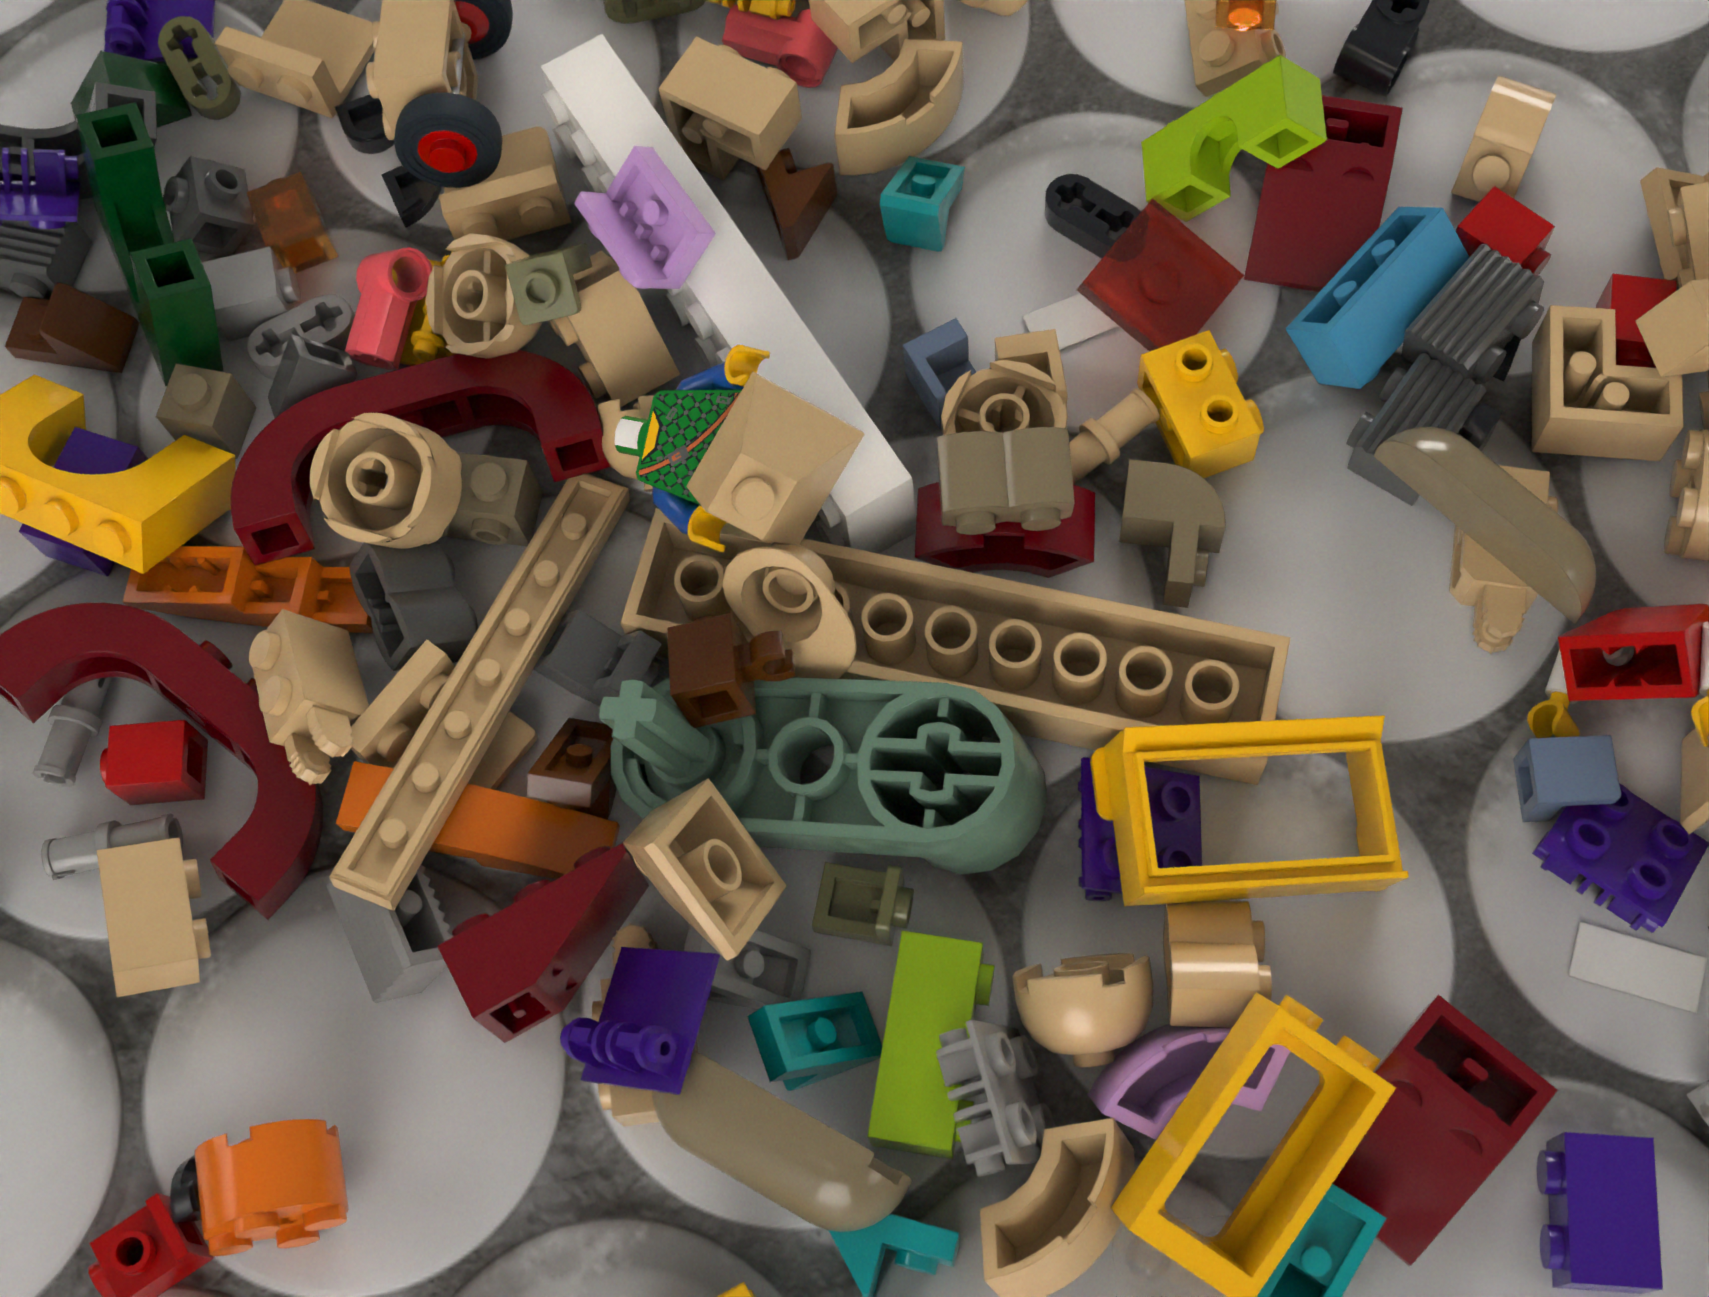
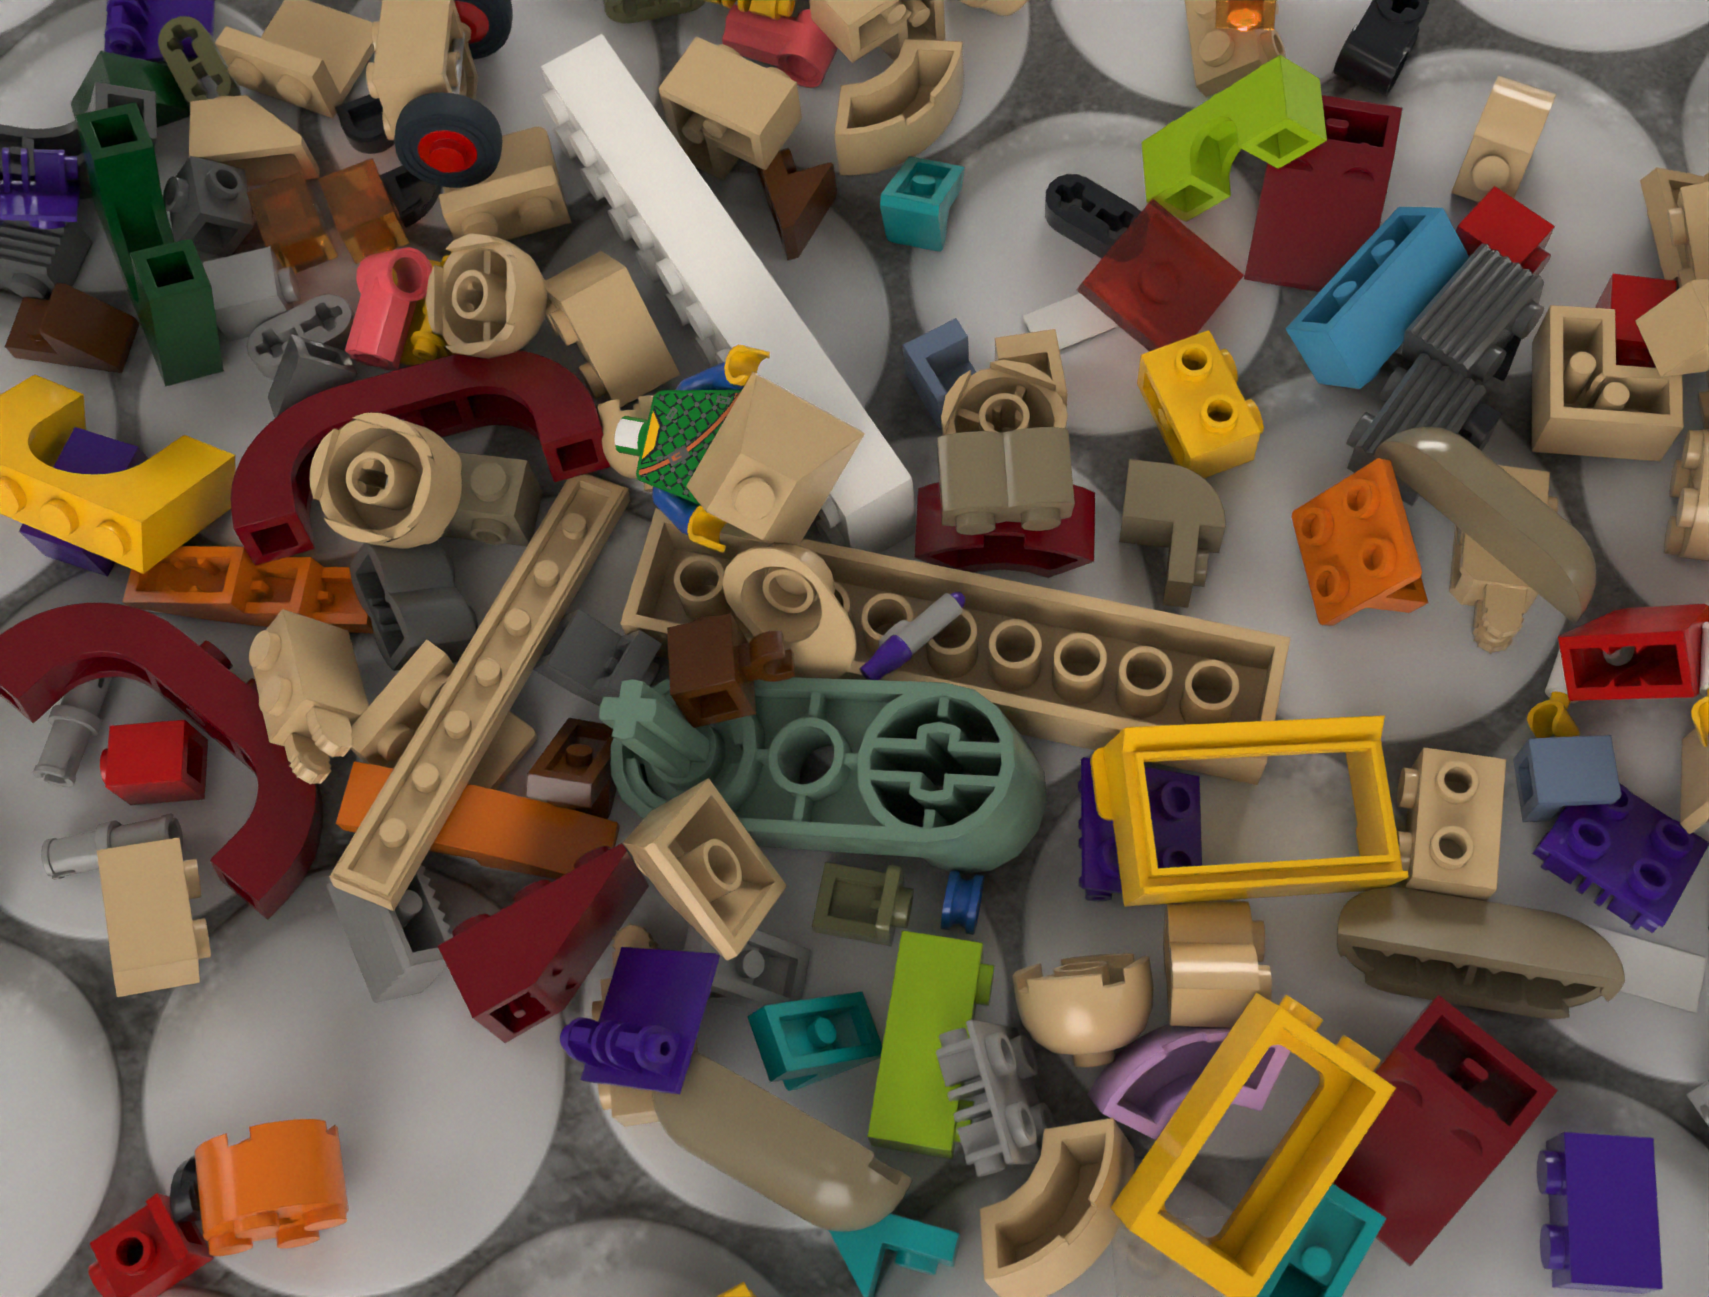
(206, 407): dark tan brick -> none
(248, 137): none -> tan slope
(363, 210): none -> clear orange brick
(546, 285): olive bracket -> none
(647, 223): lavender bracket -> none
(908, 637): none -> piece
(962, 902): none -> blue bush
(1102, 438): tan pin -> none
(1359, 547): none -> orange bracket
(1452, 823): none -> tan brick
(1476, 952): none -> dark tan brick

